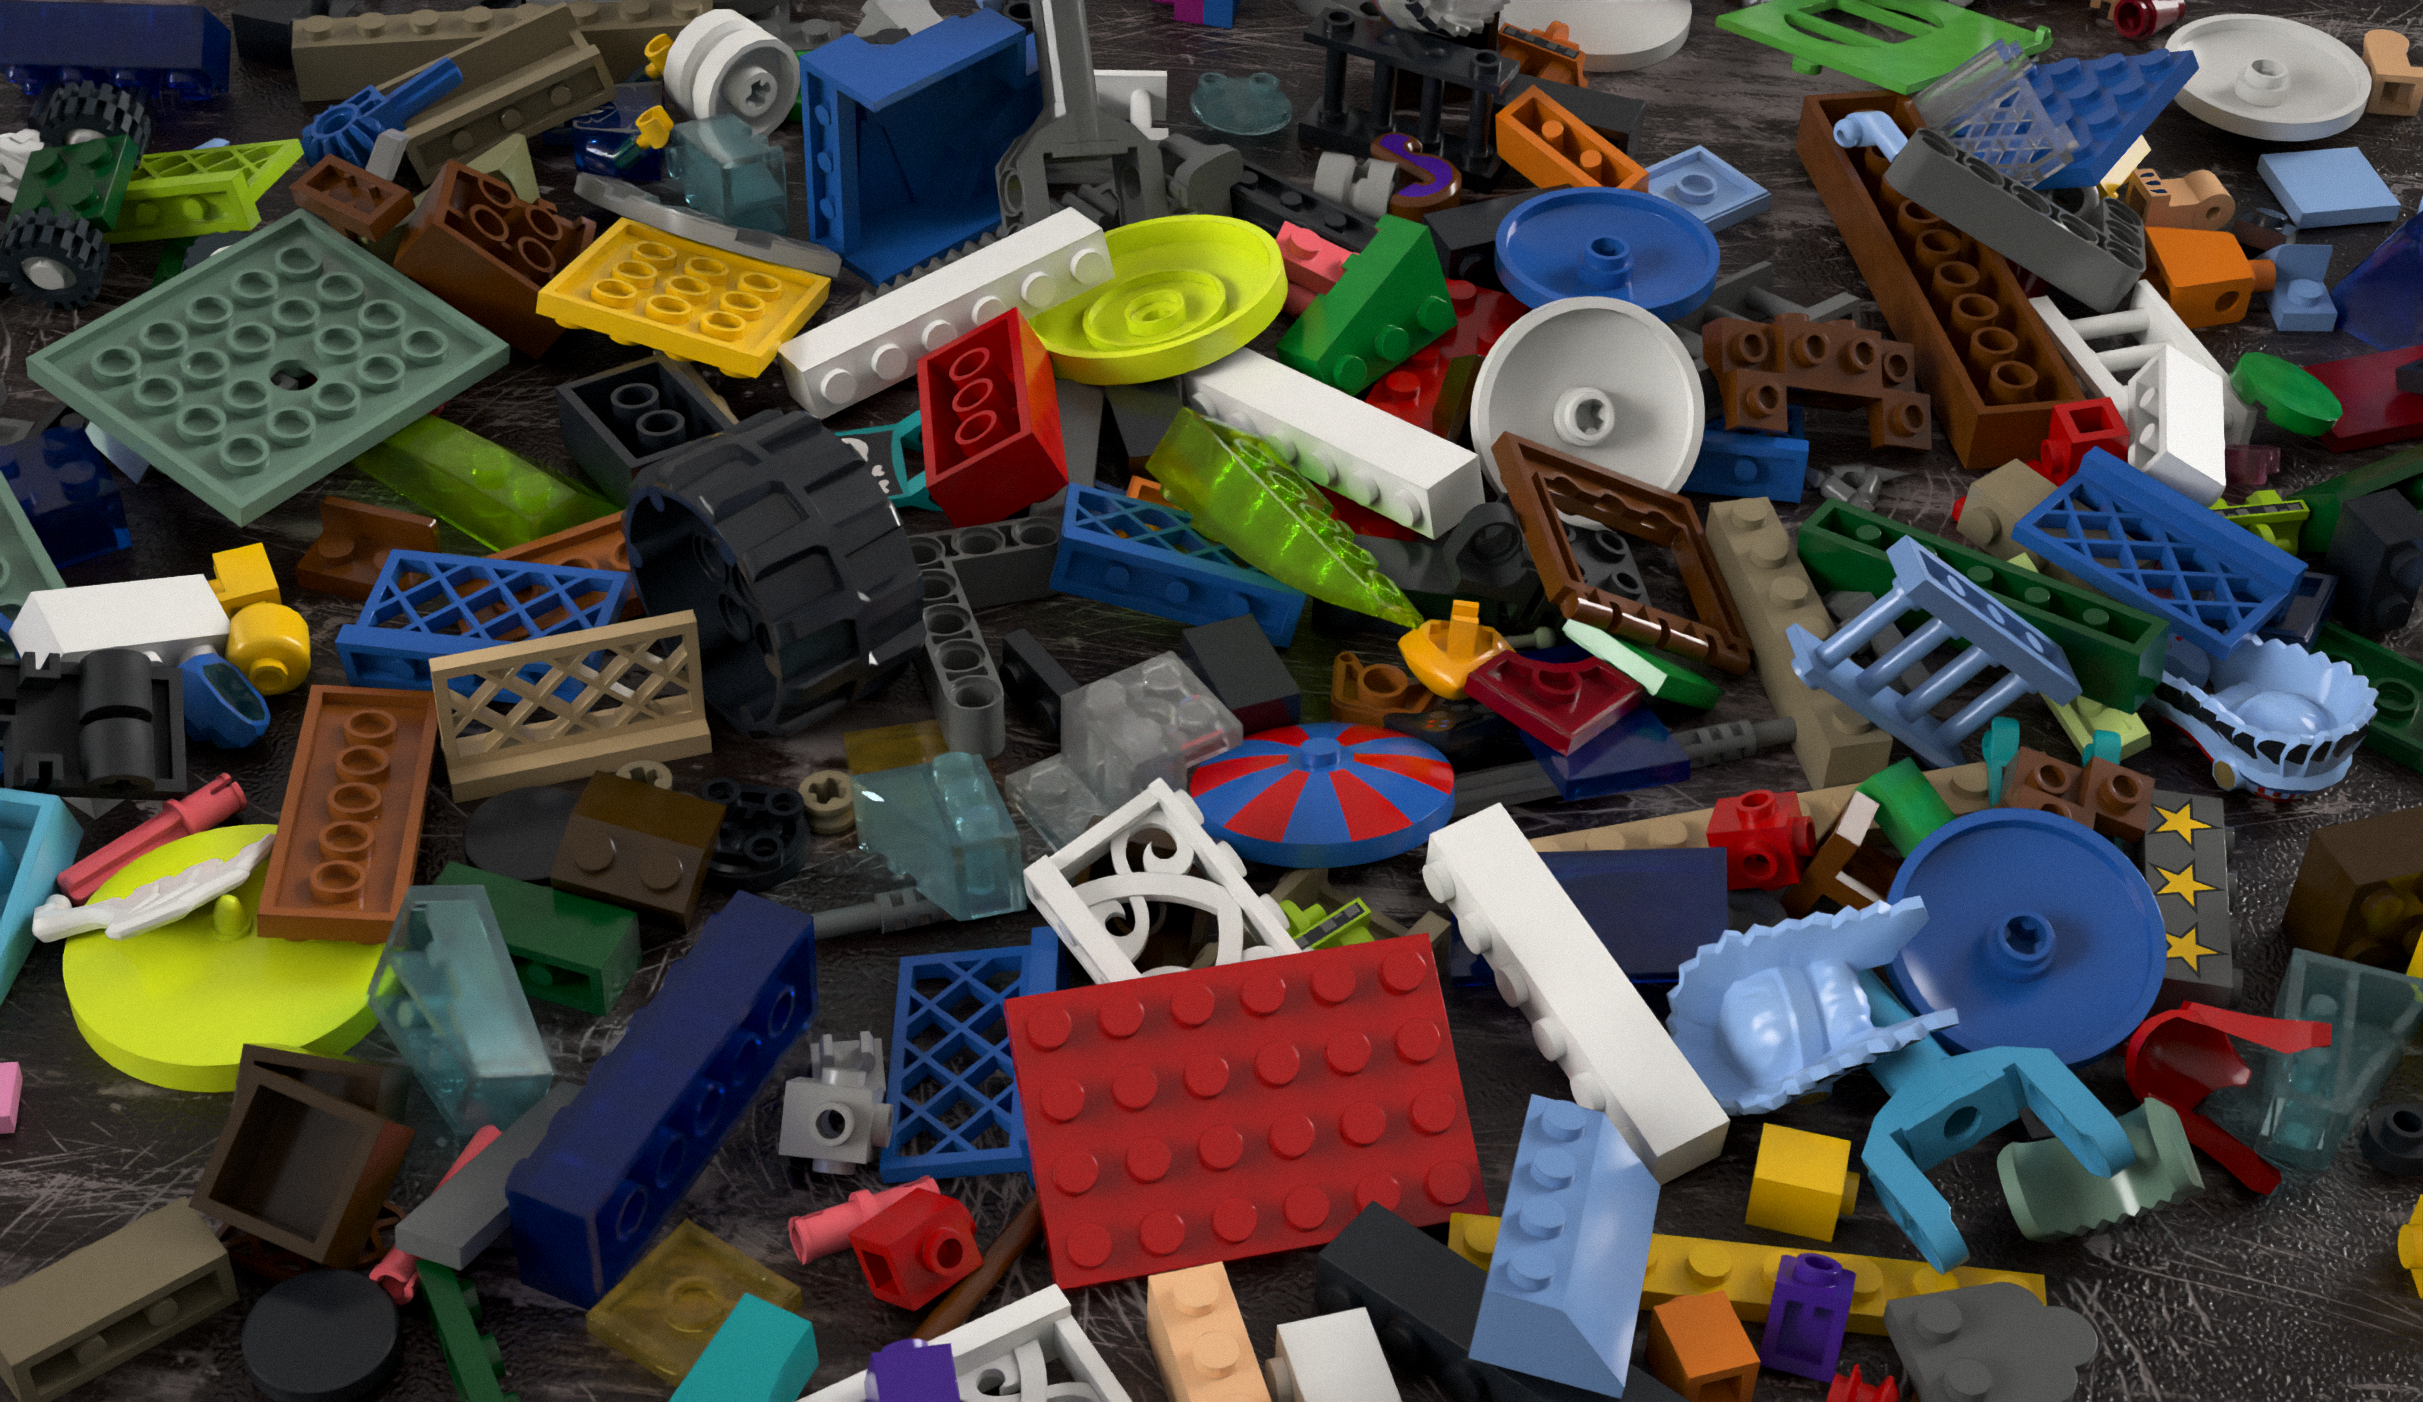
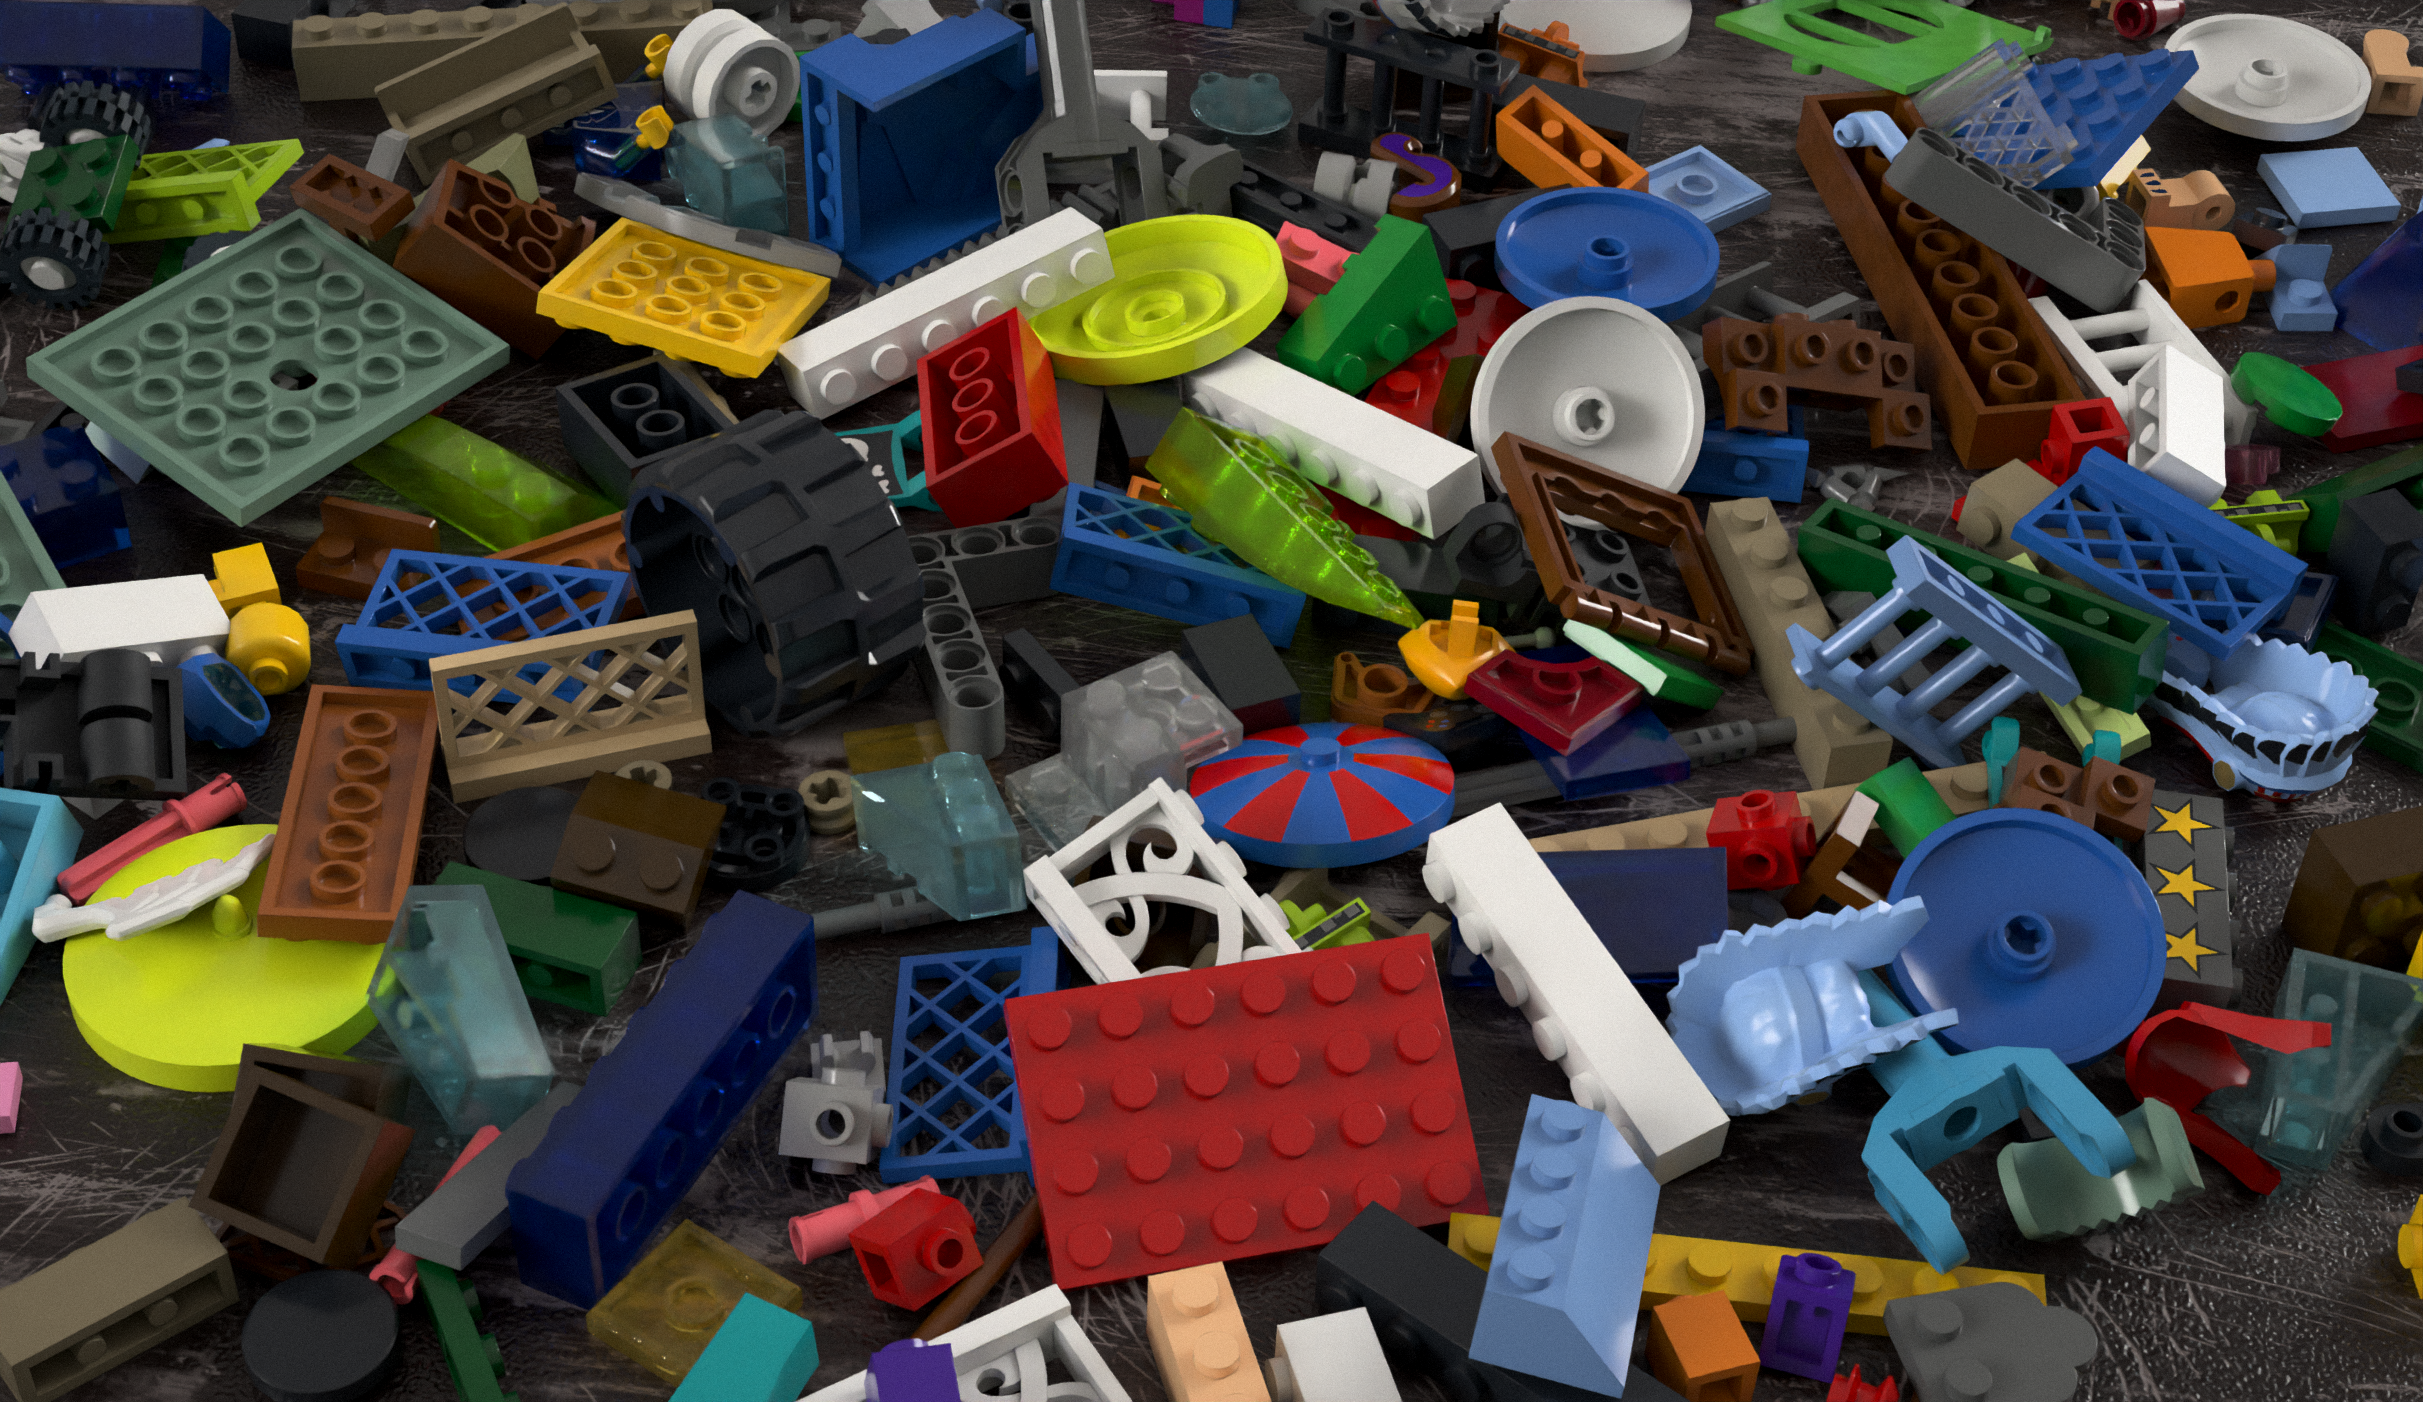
(354, 125): blue gear -> none
(1801, 1183): yellow brick -> none

